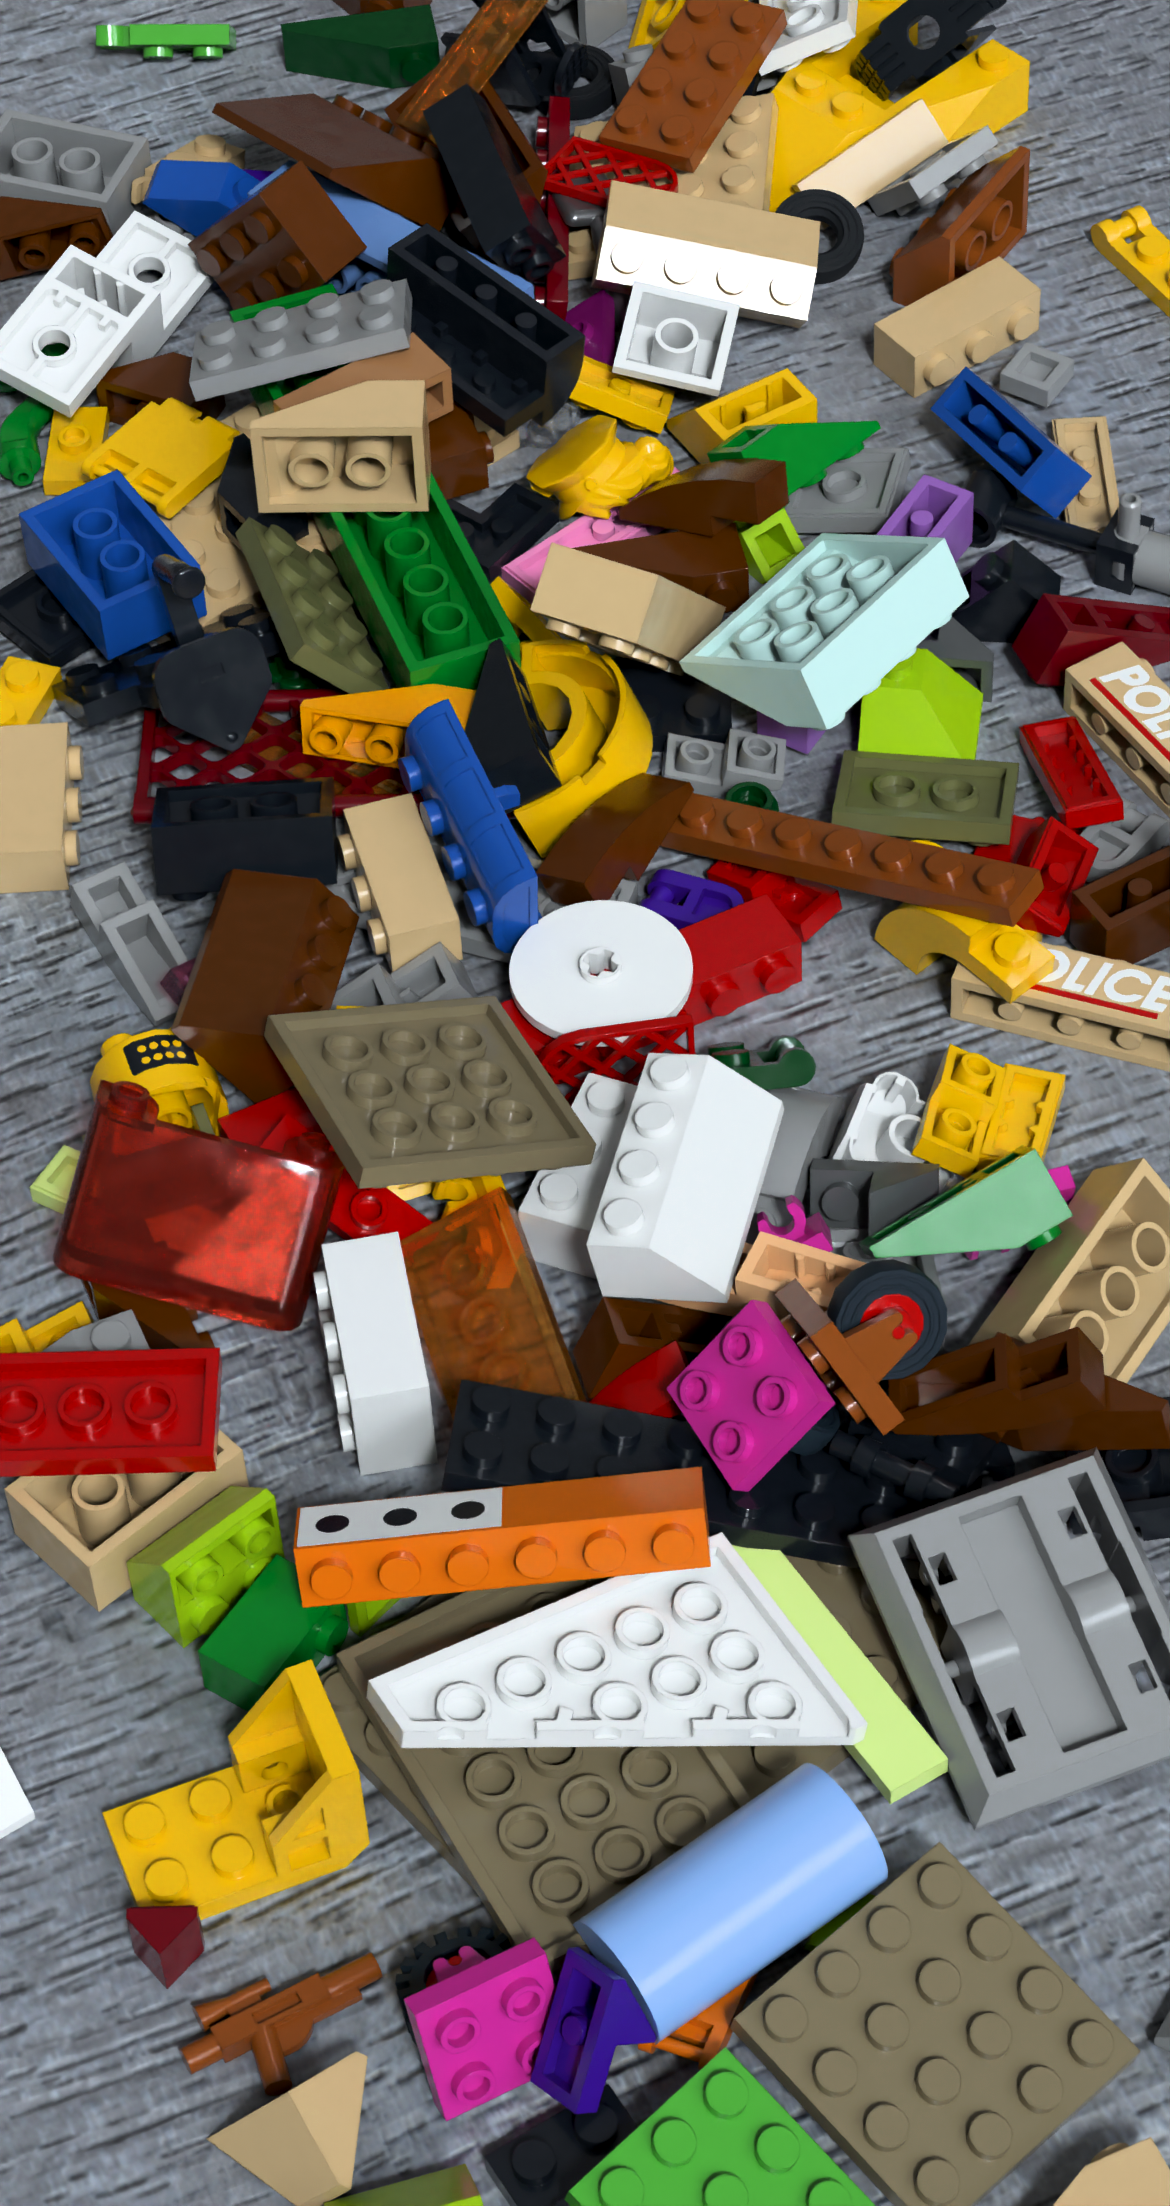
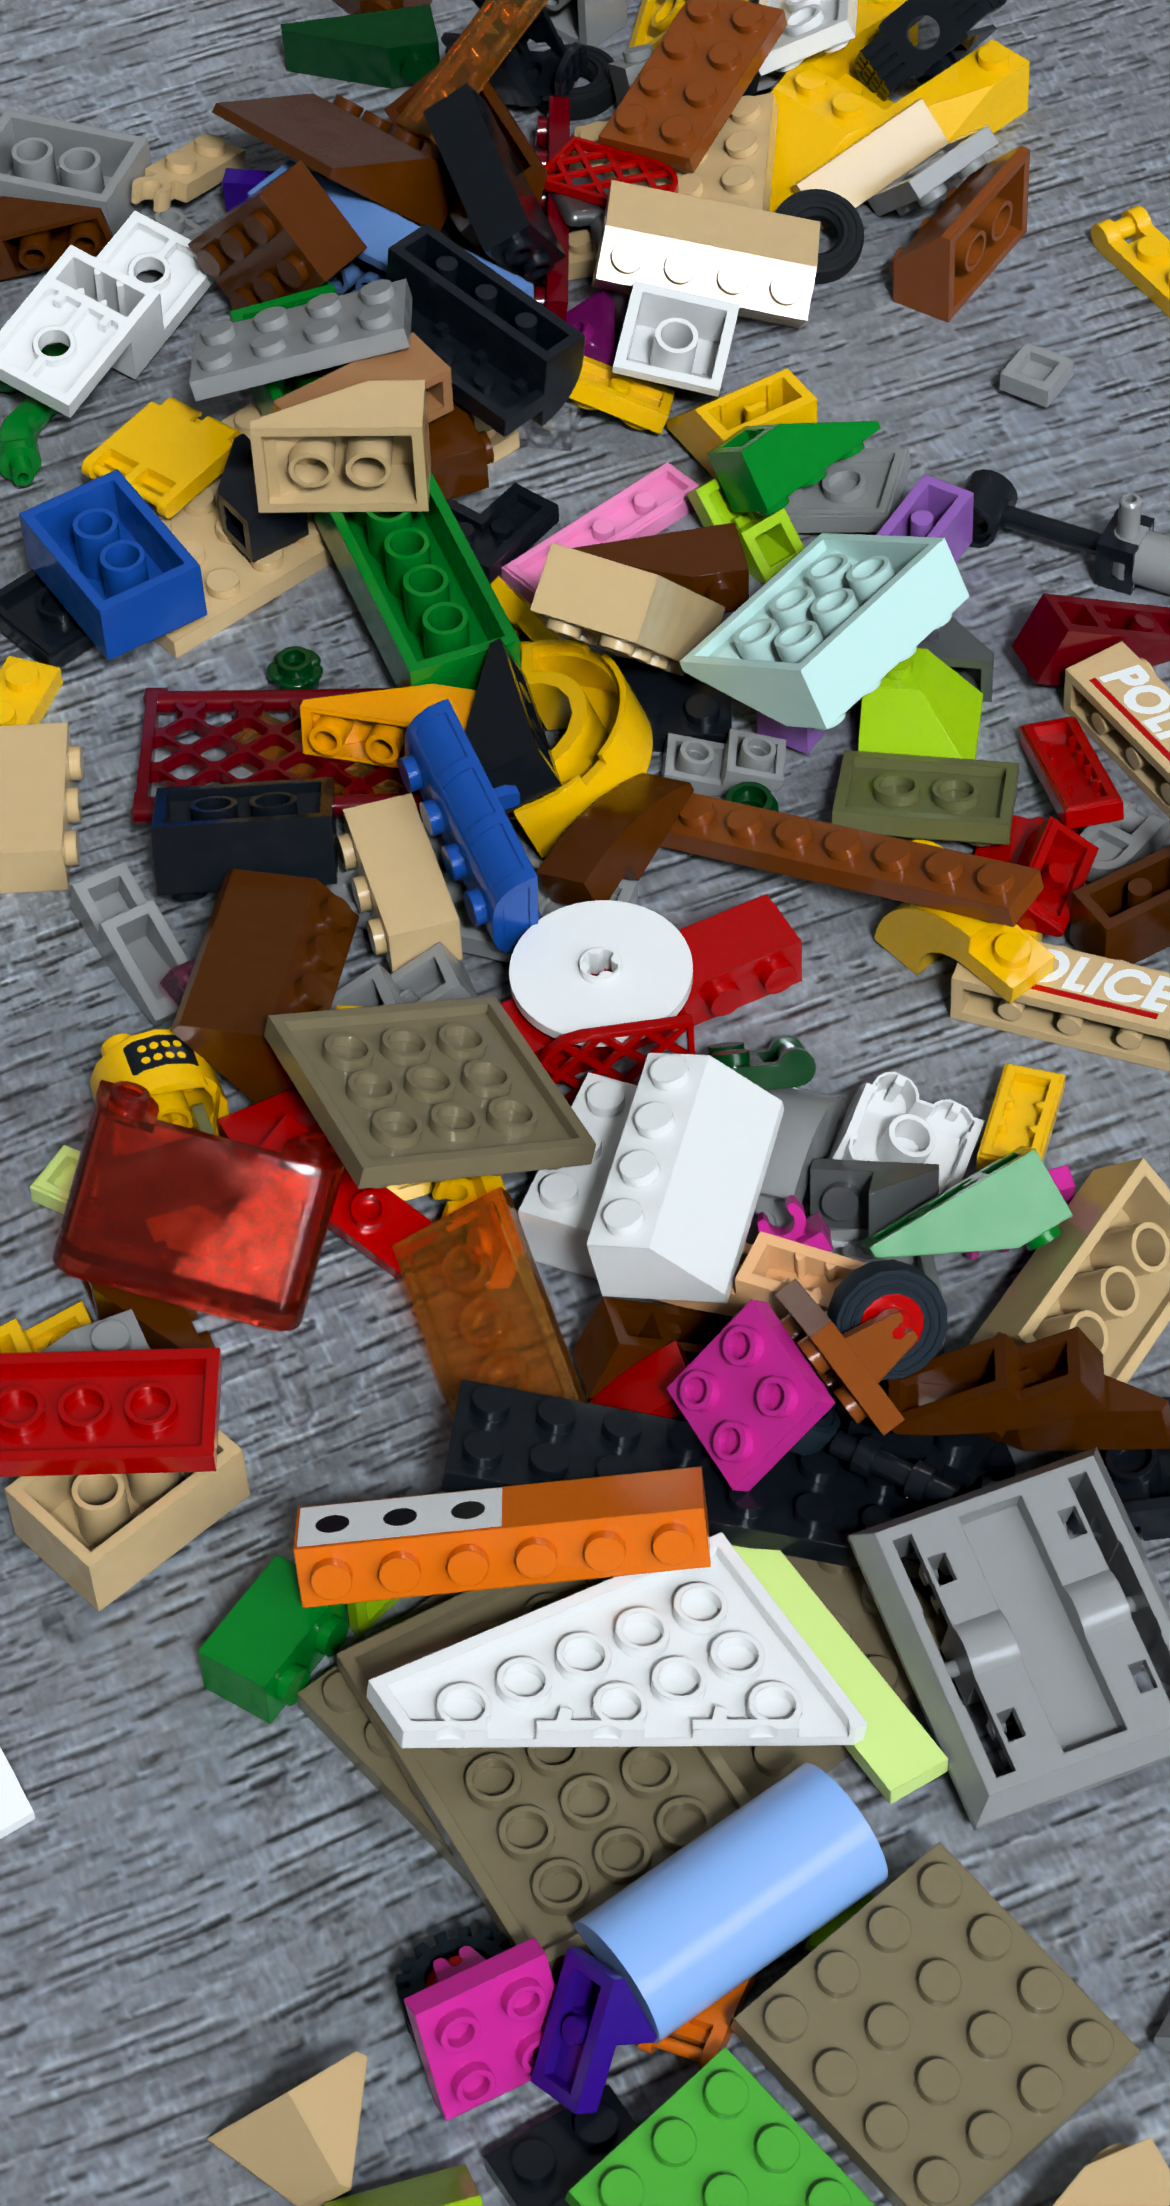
(70, 444): yellow plate -> none
(155, 379): reddish brown slope -> none
(161, 40): bright green plate -> none
(166, 1939): dark red slope -> none
(197, 192): blue slope -> none
(201, 680): black plate -> none
(207, 1562): lime slope -> none
(256, 1827): yellow bracket -> none
(276, 2024): dark orange piece -> none
(310, 609): olive plate -> none
(375, 1354): white brick -> none
(596, 471): yellow piece -> none
(700, 897): dark purple plate -> none
(712, 496): reddish brown slope -> none
(801, 902): red slope -> none
(956, 326): tan brick -> none
(959, 1111): yellow slope -> none
(1003, 593): black slope -> none
(1011, 442): blue brick -> none
(1089, 445): tan tile -> none

